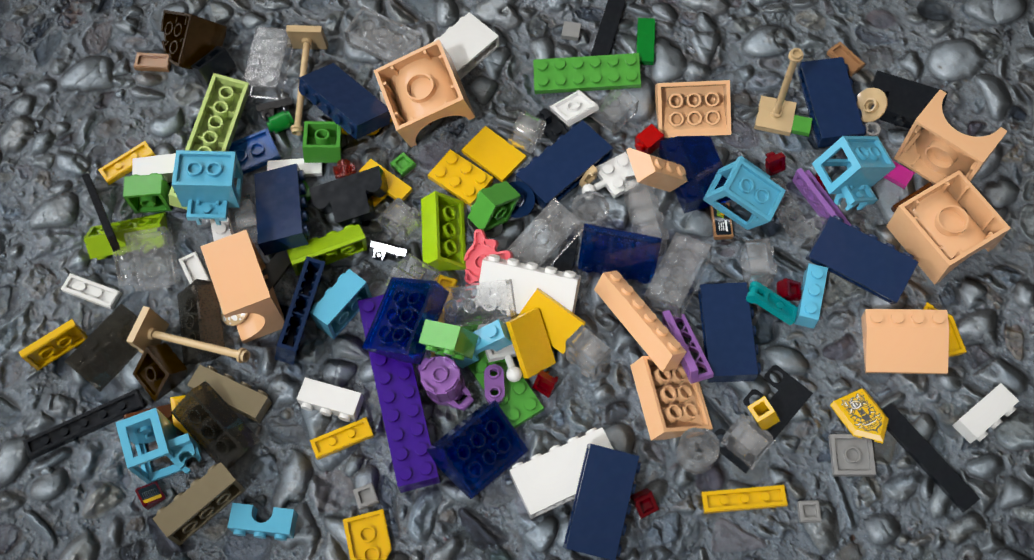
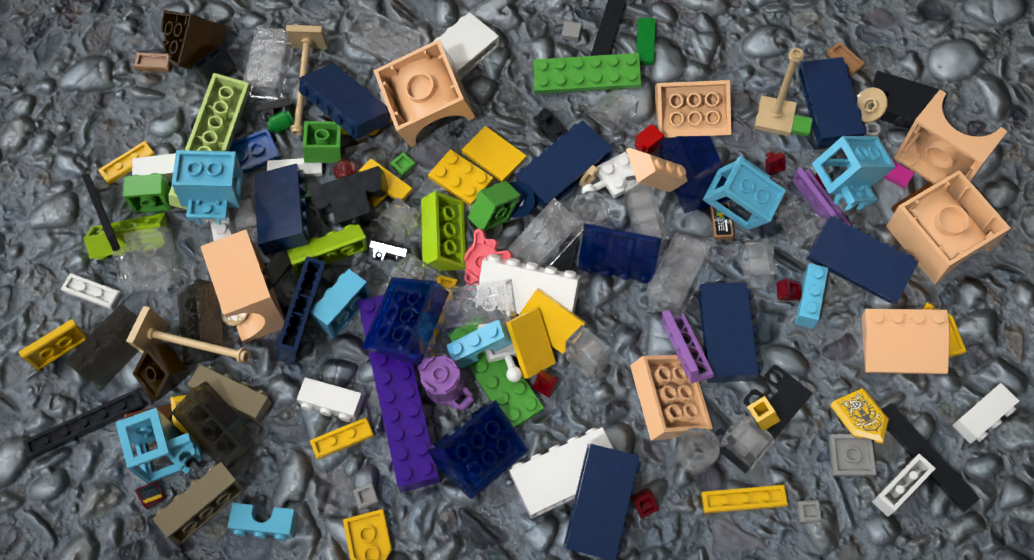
(193, 267): white tile -> none
(448, 340): brick -> none
(494, 383): medium lavender plate -> none
(527, 131): clear brick -> none
(574, 108): white tile -> none
(640, 321): light nougat brick -> none
(772, 302): teal plate -> none
(903, 485): none -> white brick

